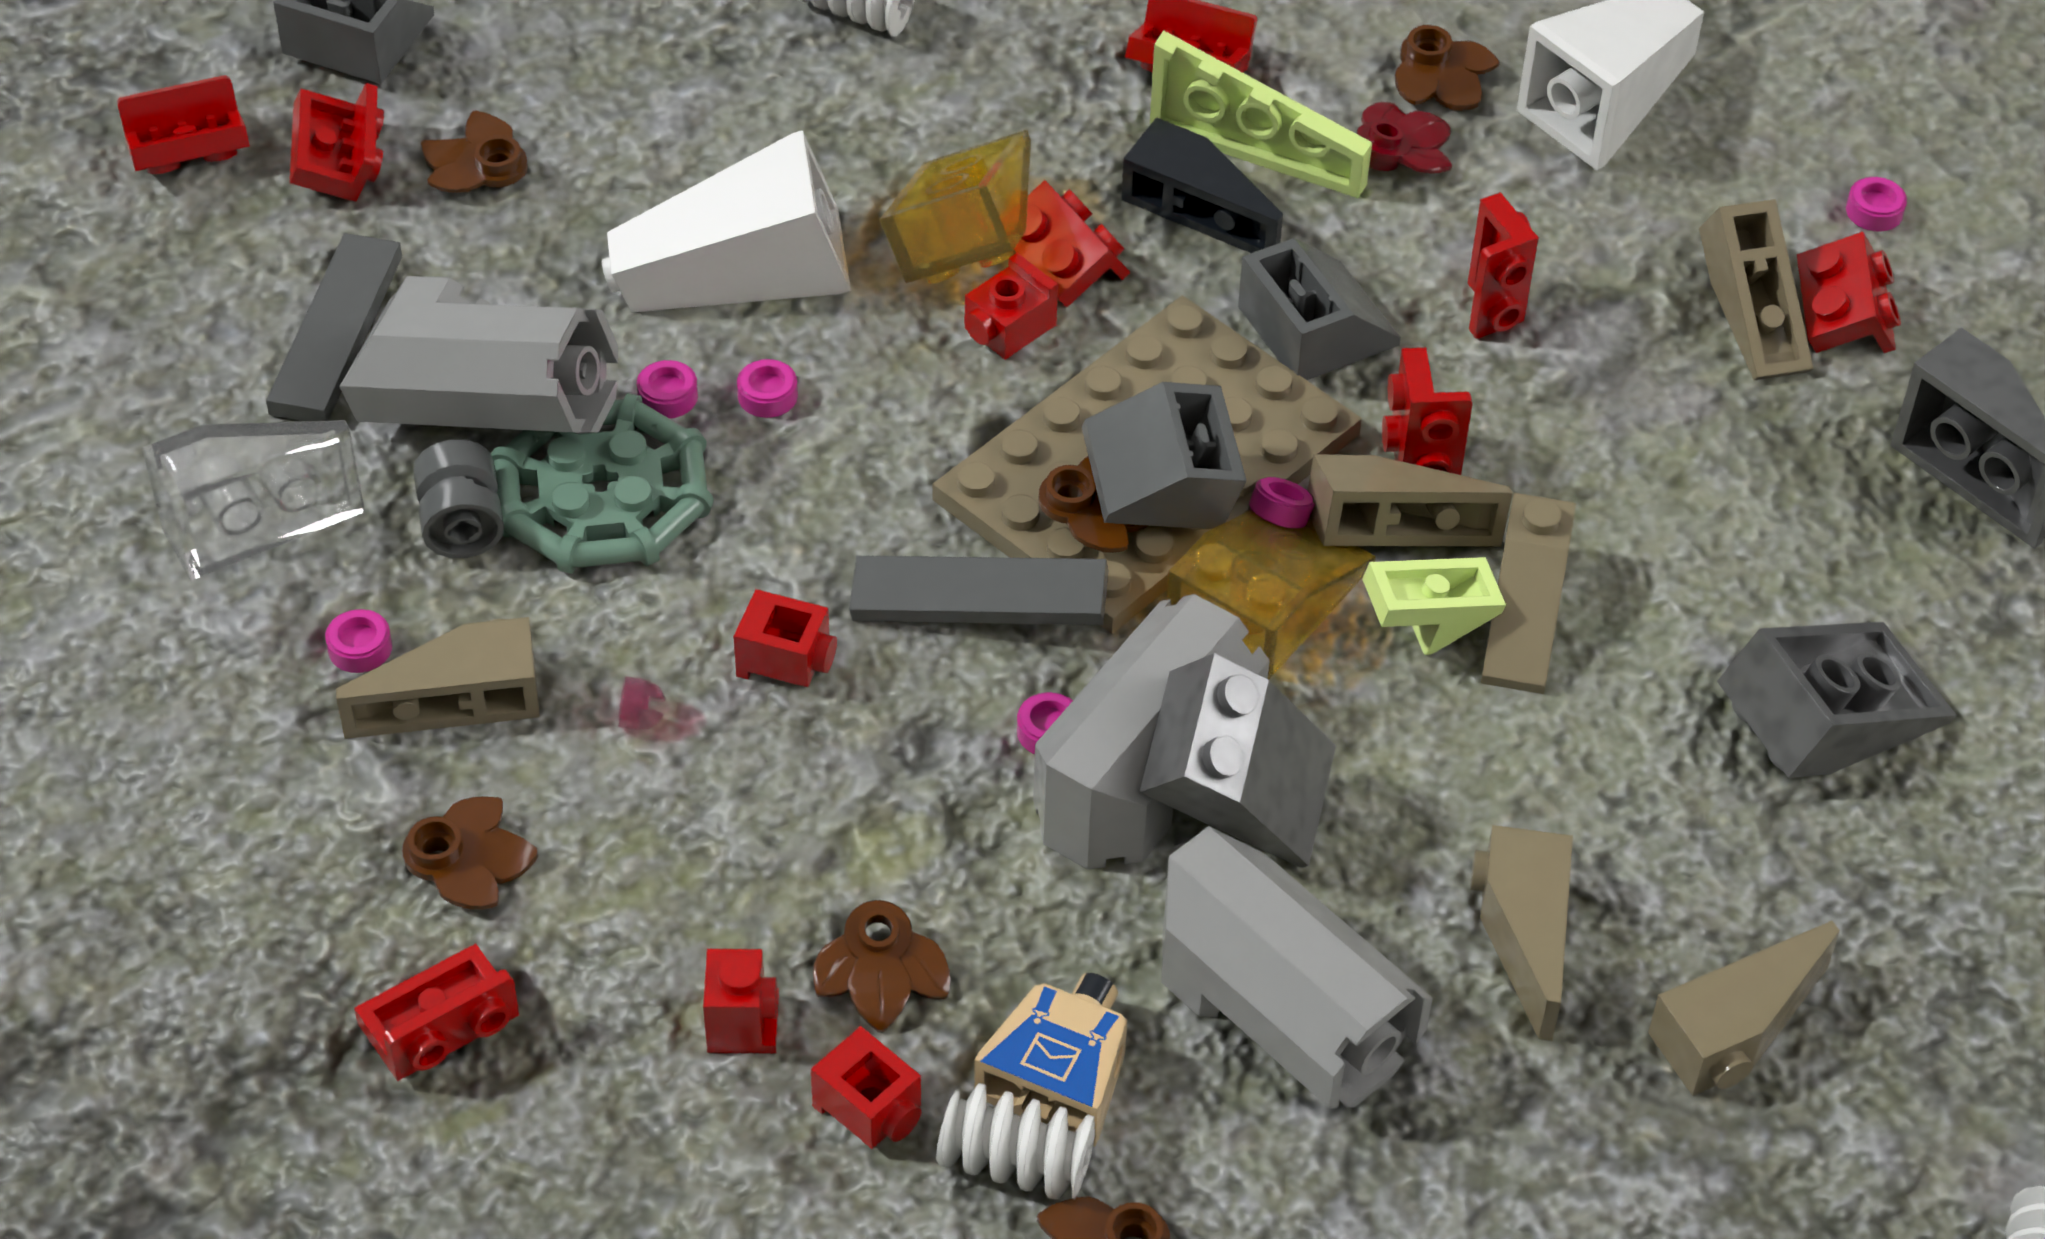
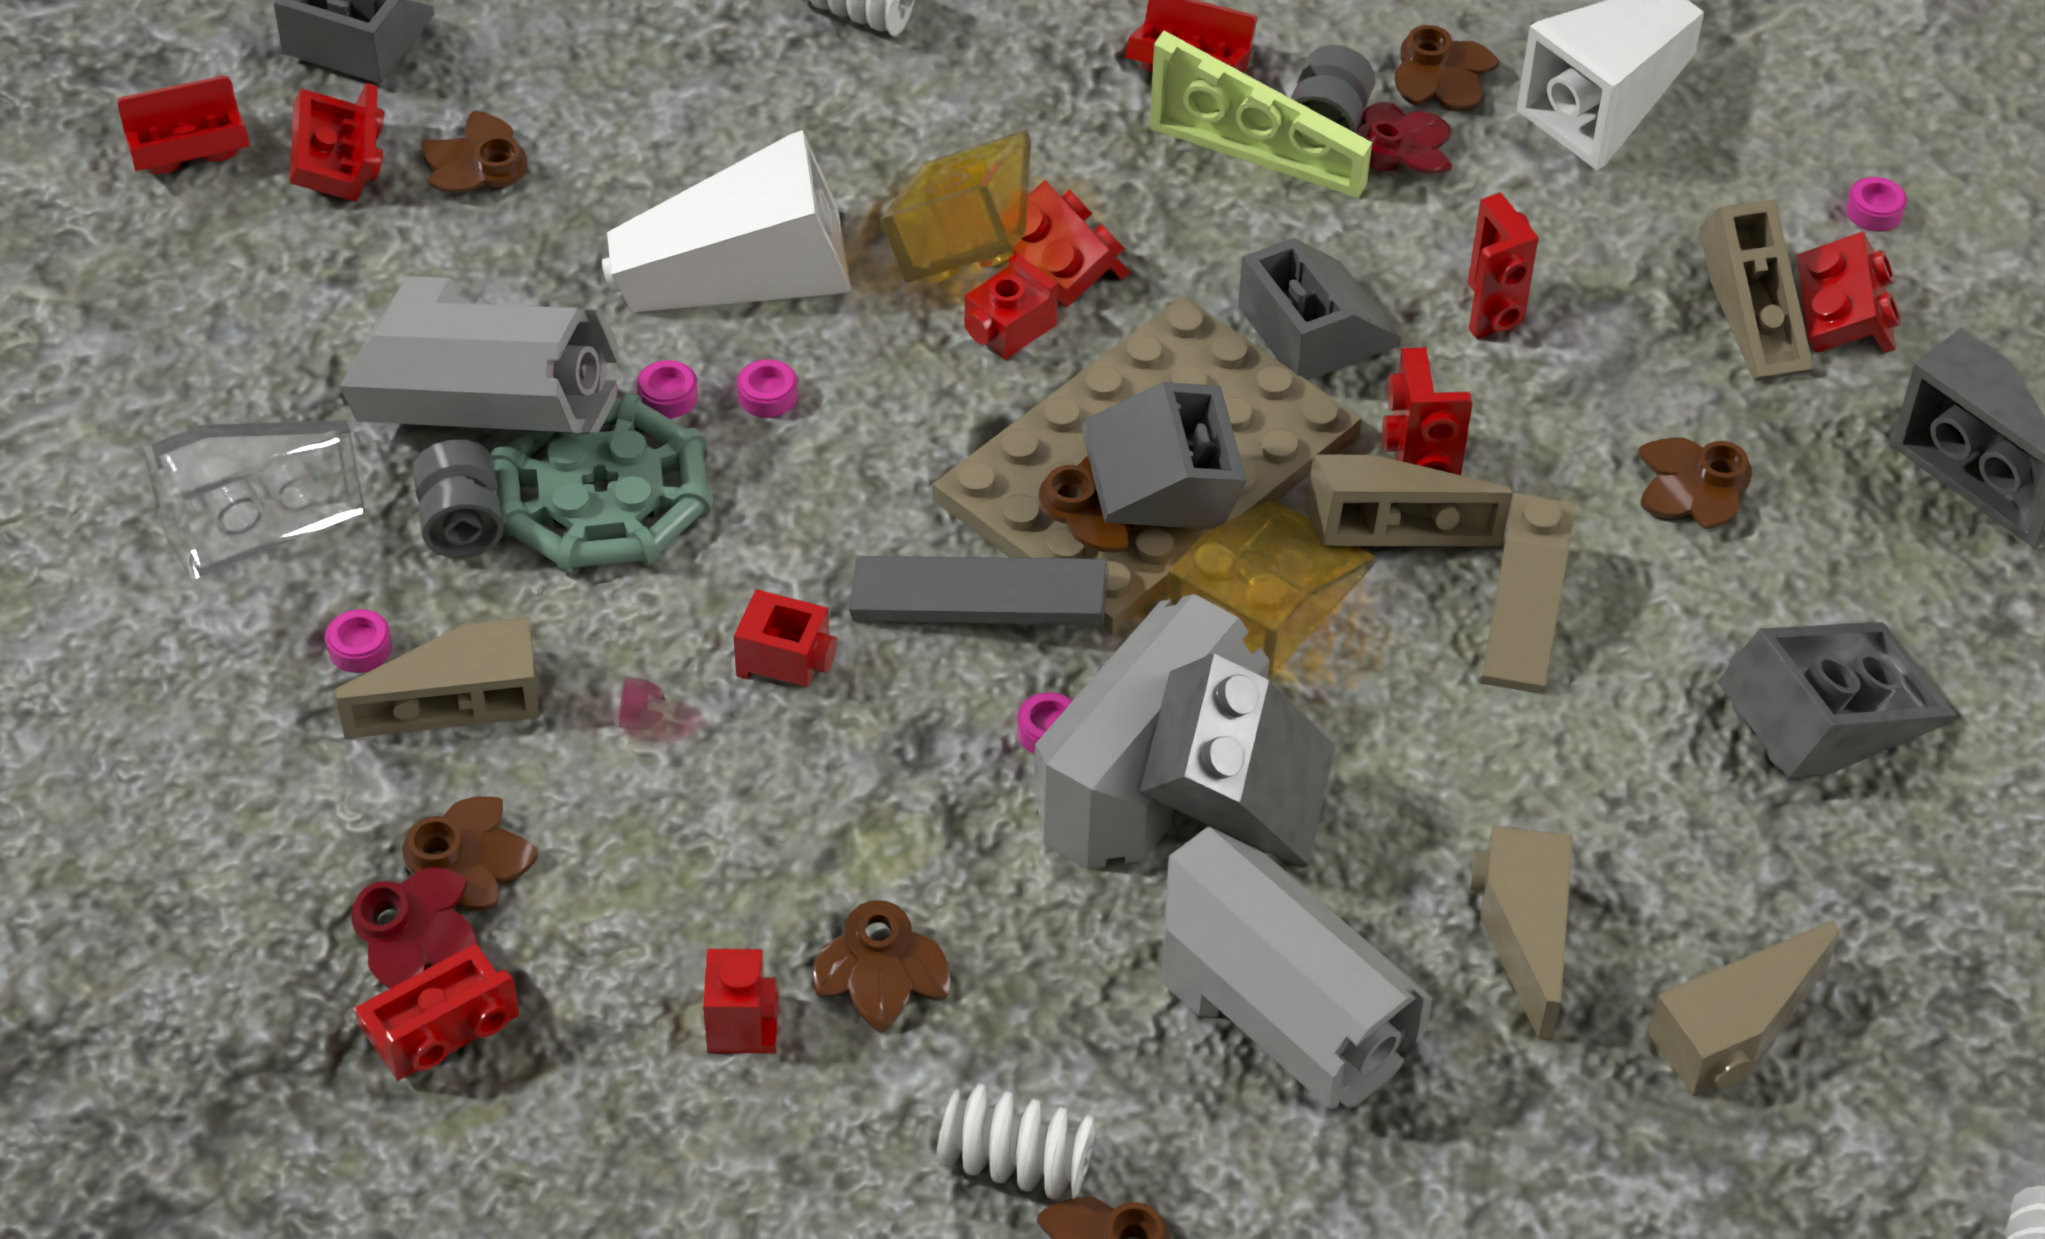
(334, 328): dark grey tile -> none
(422, 932): none -> dark red plate
(867, 1089): red brick -> none
(1058, 1052): torso -> none
(1198, 187): black slope -> none
(1282, 502): dark pink tile -> none
(1336, 84): none -> dark grey wheel
(1434, 597): yellowish green slope -> none
(1695, 480): none -> reddish brown plate

